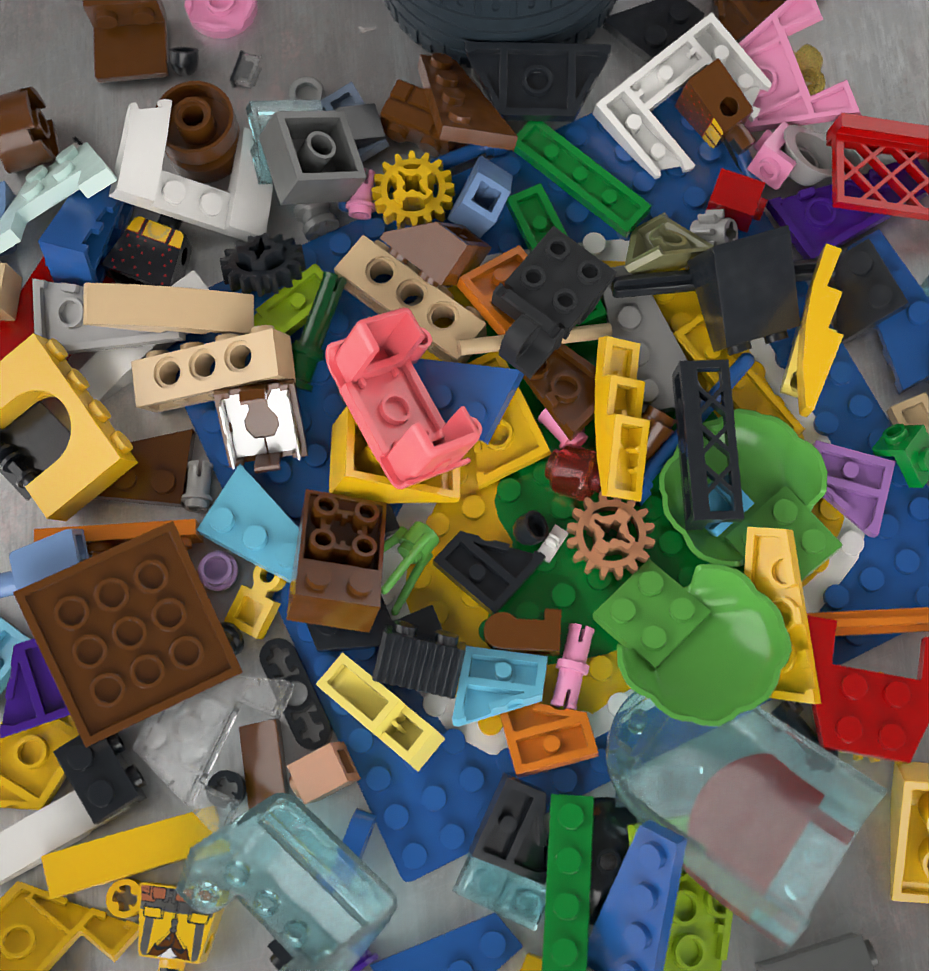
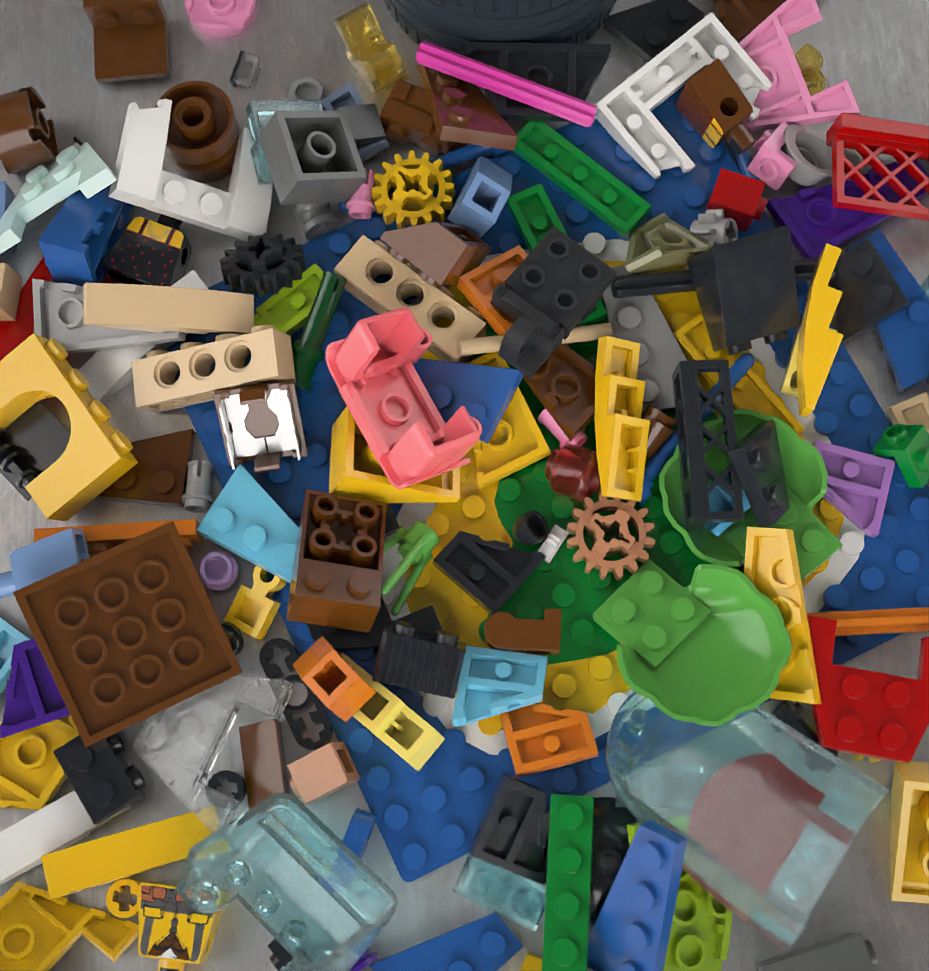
(184, 58): black hinge -> none
(333, 679): none -> orange slope
(368, 51): none -> clear yellow brick
(506, 84): none -> dark pink axle
(572, 666): bright pink pin -> none
(761, 472): none -> black wing

